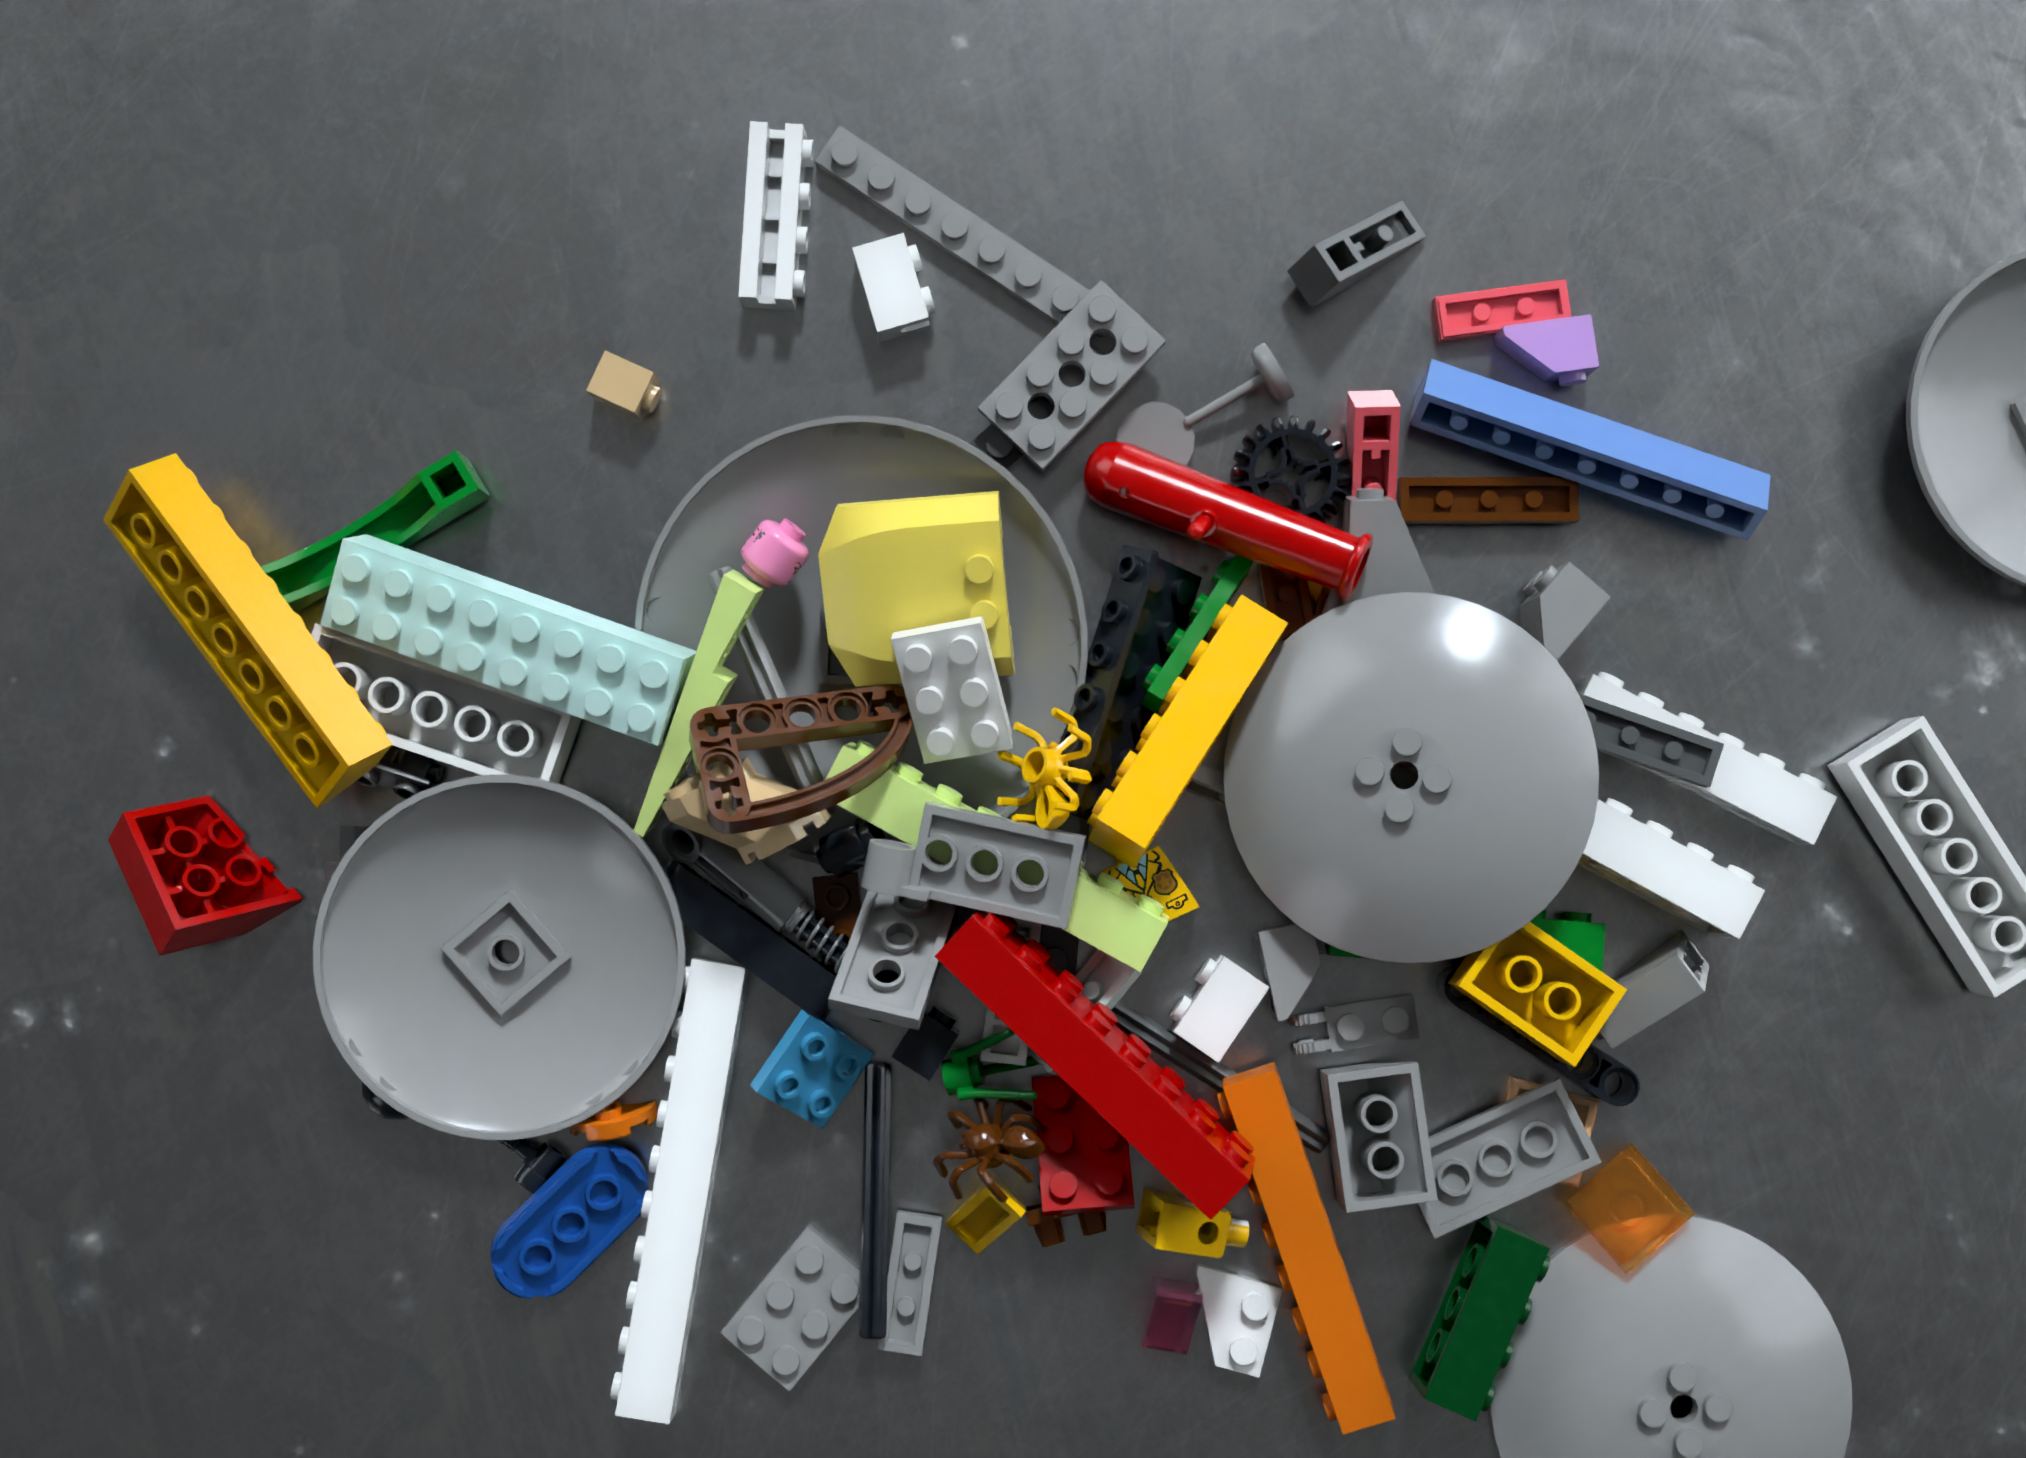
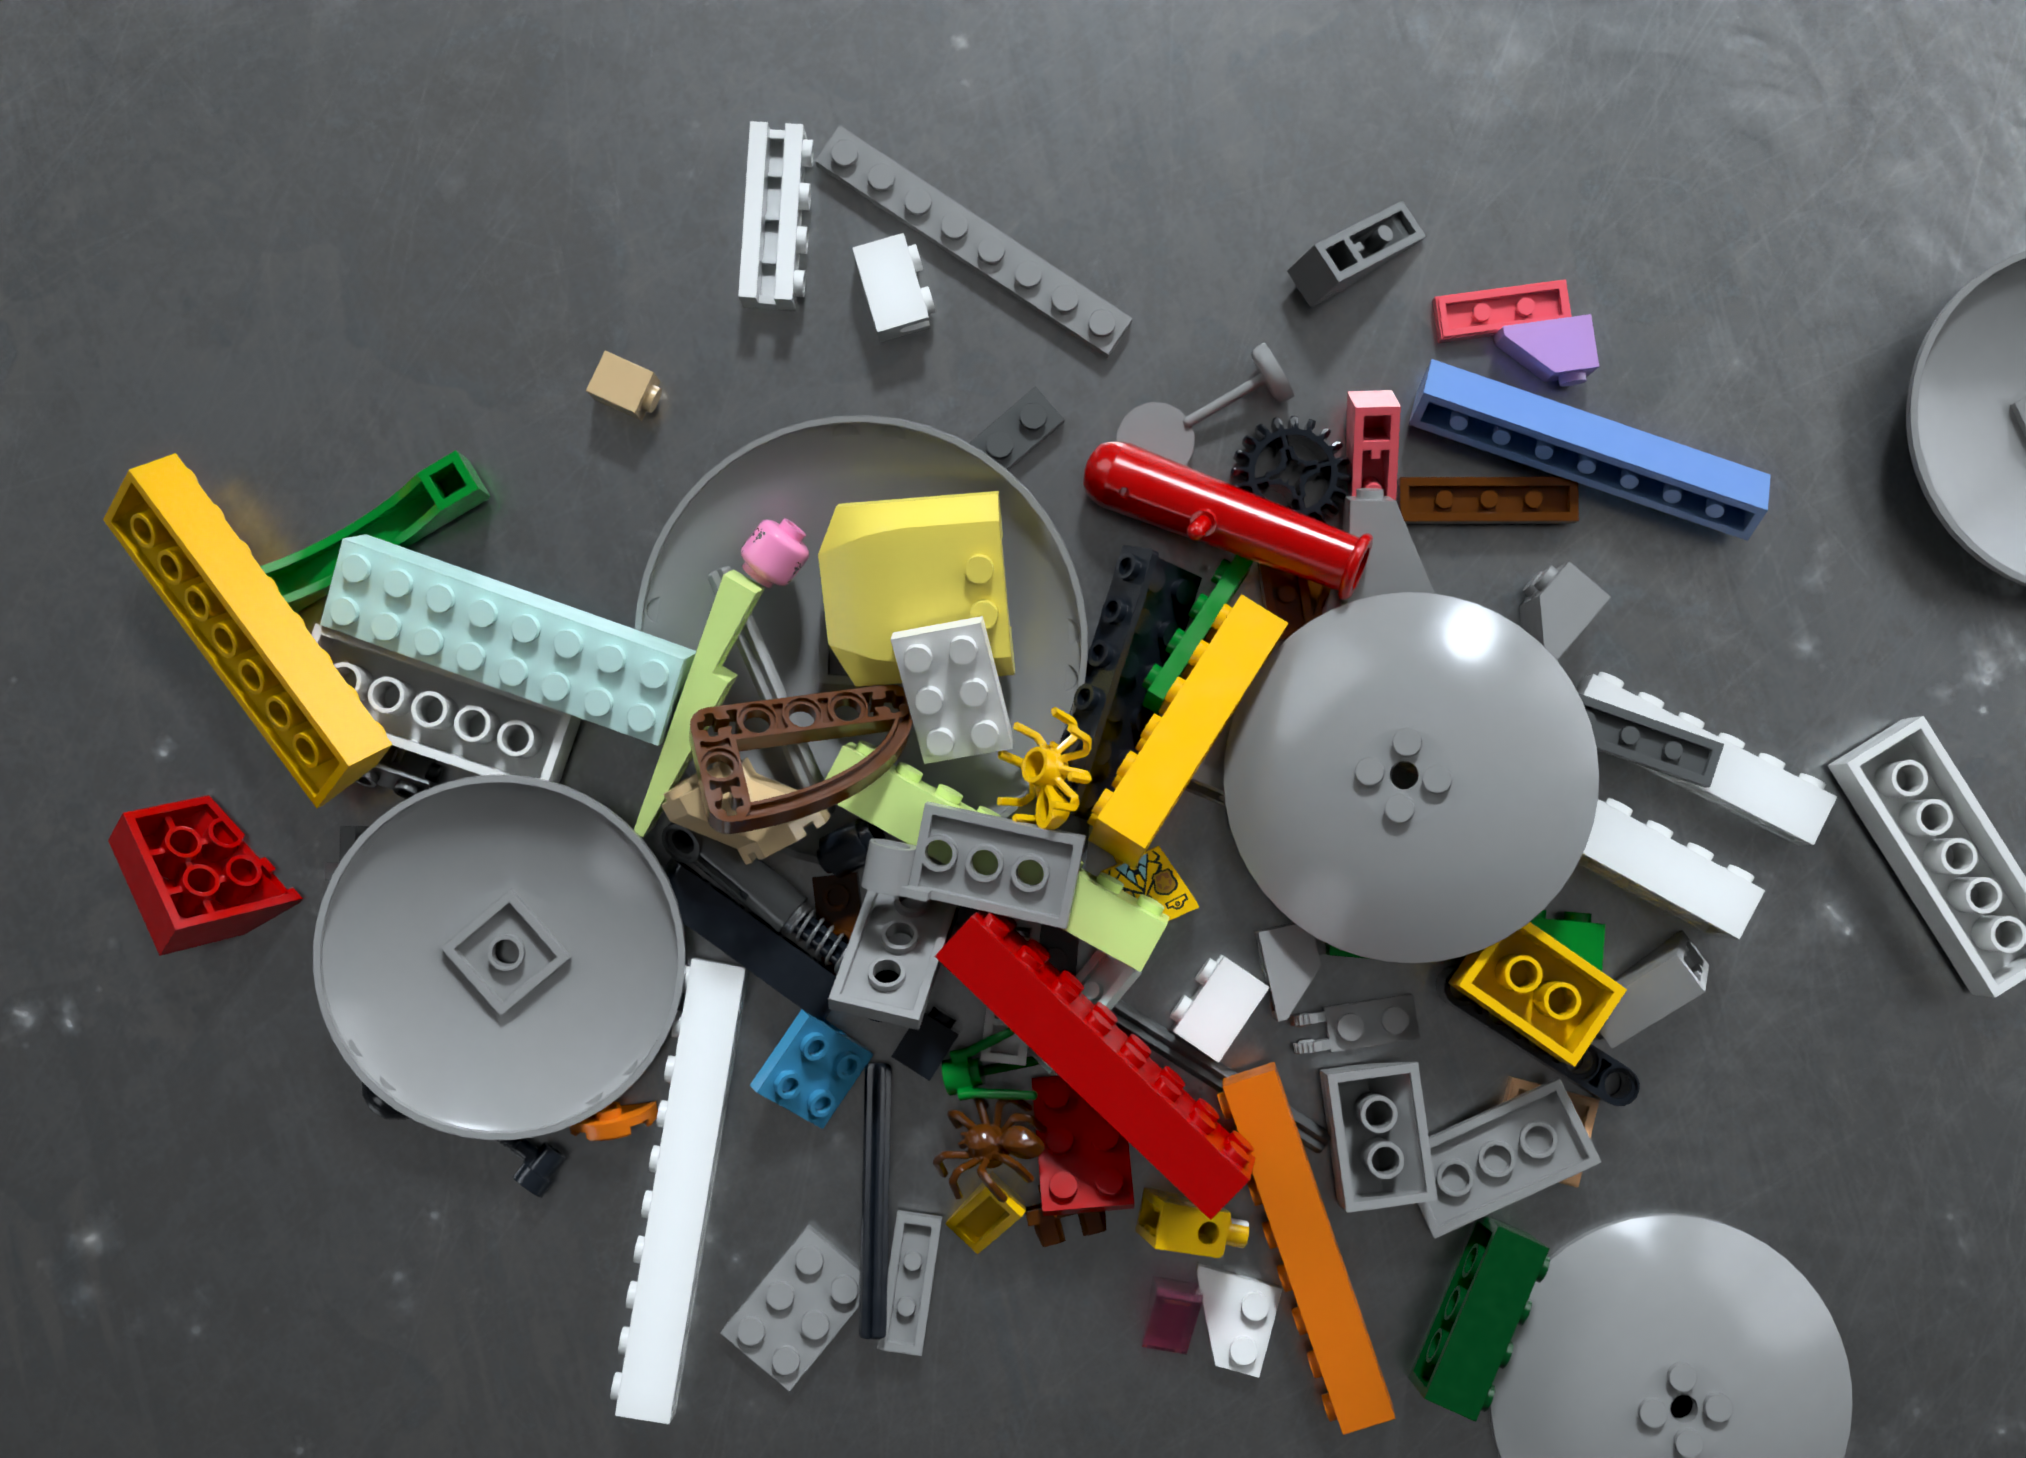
(569, 1221): blue tile -> none
(1069, 345): light grey plate -> none
(1629, 1208): clear orange tile -> none

